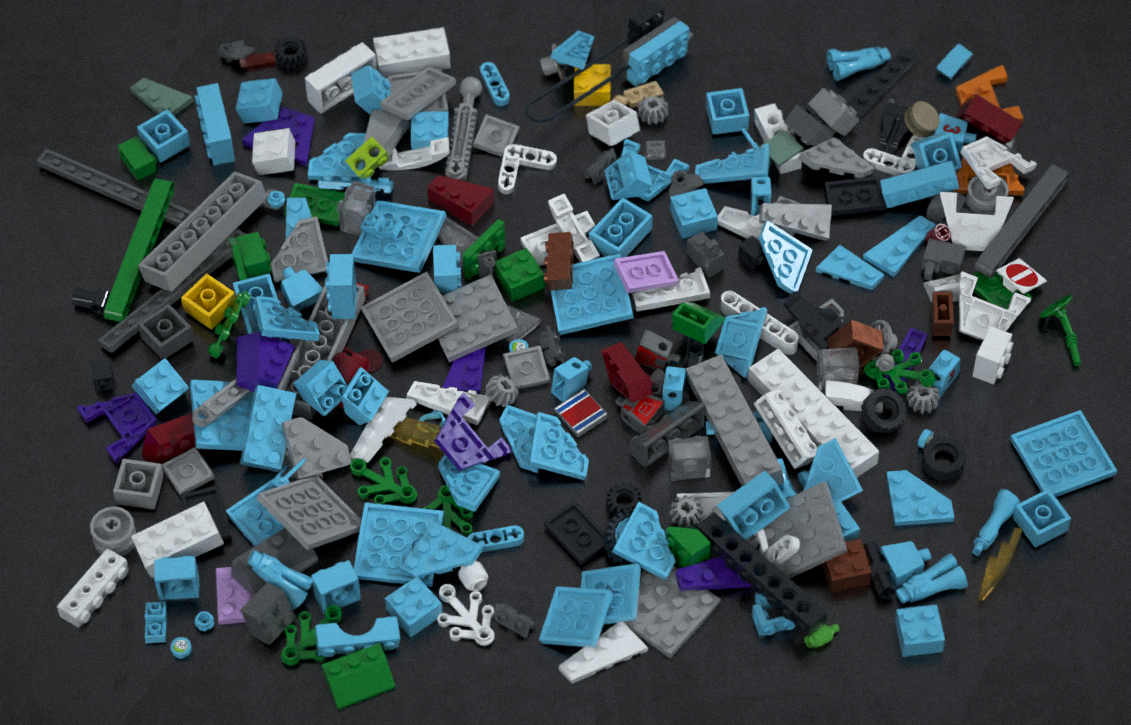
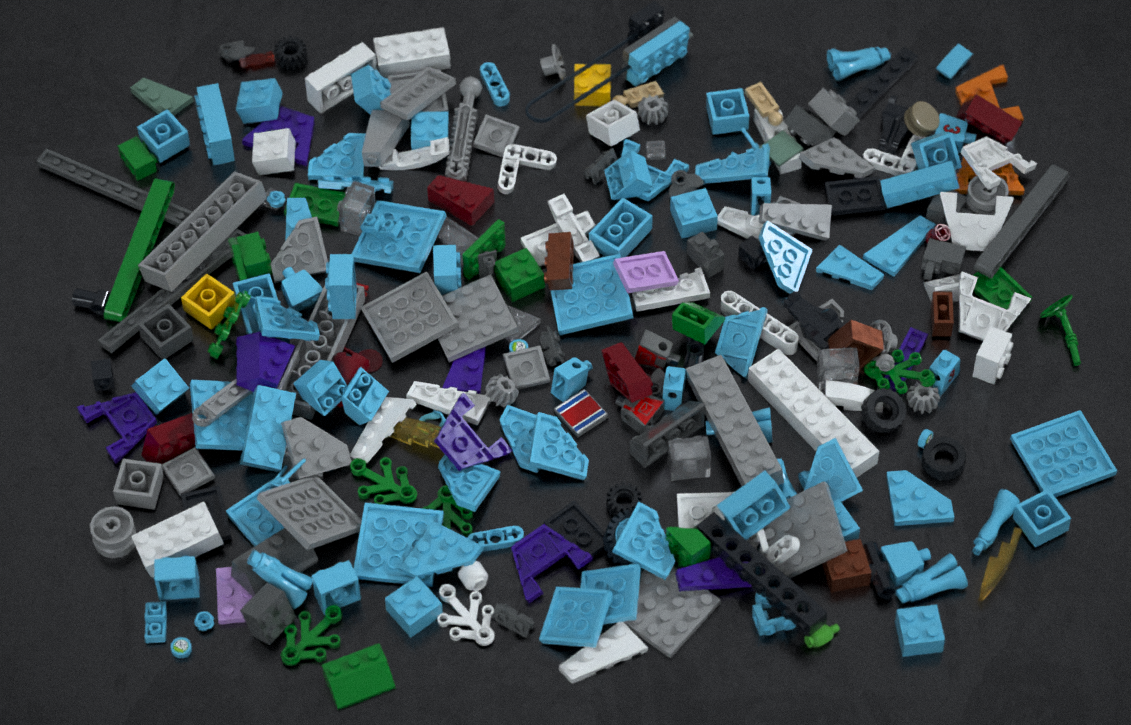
(93, 588): white brick -> none
(332, 640): medium azure arch -> none
(364, 153): lime brick -> none
(540, 551): none -> dark purple wing
(574, 50): medium azure wing -> none
(693, 508): light grey gear -> none
(764, 103): none -> tan plate
(786, 428): white brick -> none
(1020, 276): piece -> none

